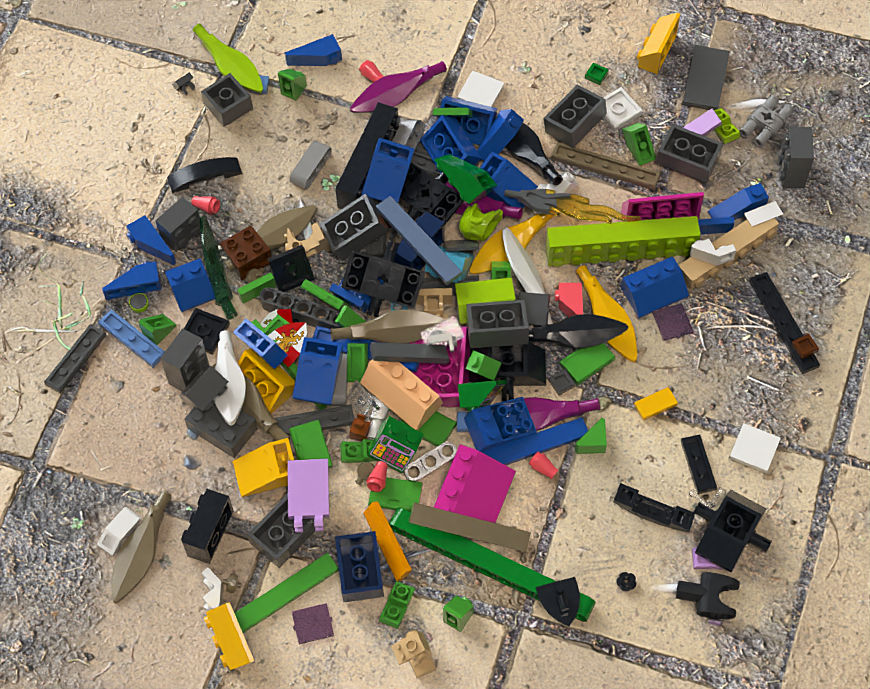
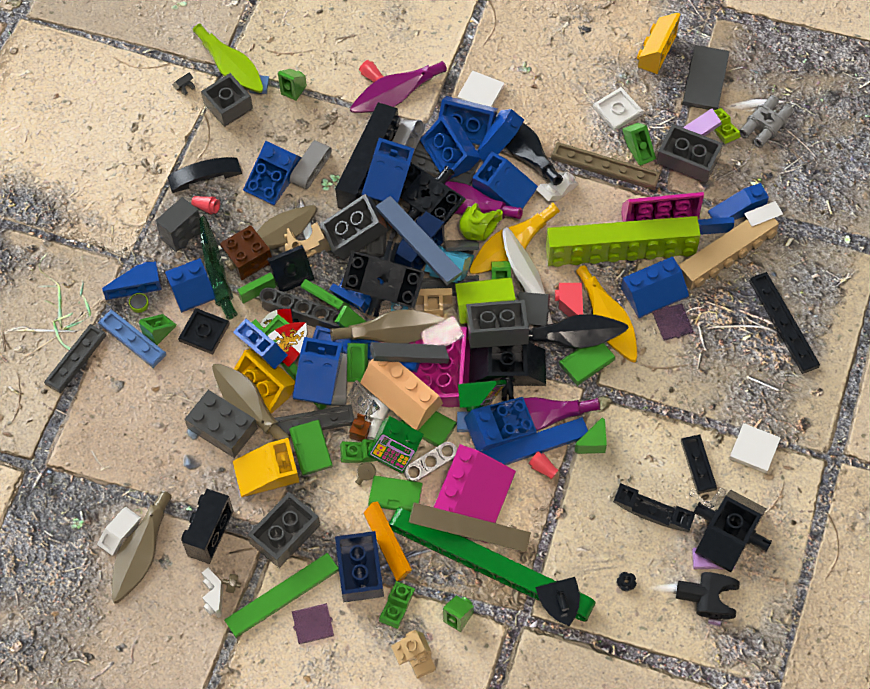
(148, 239): blue slope -> none
(184, 359): dark grey brick -> none
(204, 388): dark grey slope -> none
(228, 636): yellow slope -> none
(232, 400): white animal -> none
(254, 274): dark tan piece -> none
(271, 173): none -> blue slope
(308, 492): lavender tile -> none
(317, 53): blue slope -> none
(377, 478): coral cone -> none
(438, 337): bracket -> none
(452, 112): bright green tile -> none
(468, 179): green slope -> none
(483, 365): bright green slope -> none
(561, 382): dark grey tile -> none
(570, 204): clear yellow piece -> none
(575, 115): dark grey brick -> none
(596, 73): green tile -> none
(655, 403): yellow tile -> none
(705, 251): white slope -> none
(796, 157): dark grey brick -> none
(805, 346): reddish brown tile -> none

